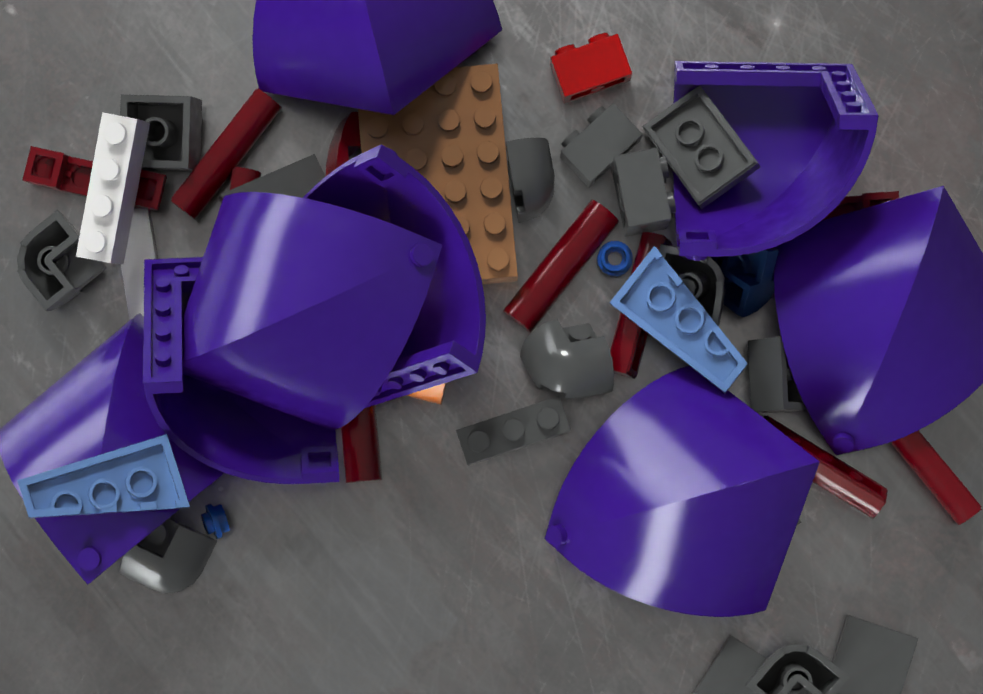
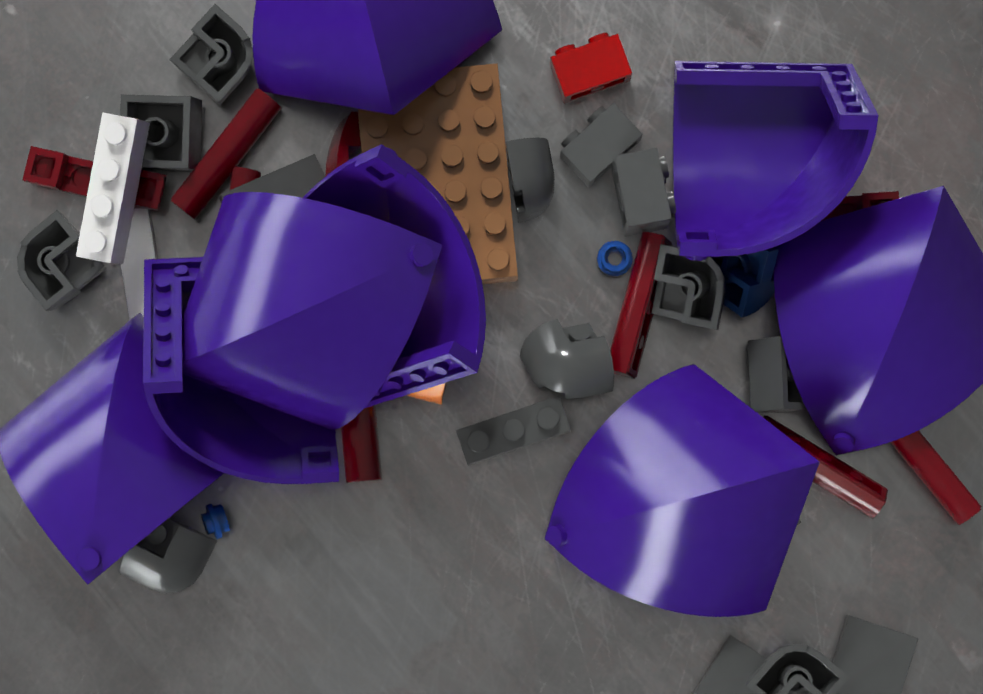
(114, 482): medium blue wing -> none
(215, 54): none -> dark grey brick
(561, 265): dark red brick -> none
(672, 315): medium blue wing -> none
(701, 147): dark grey tile -> none

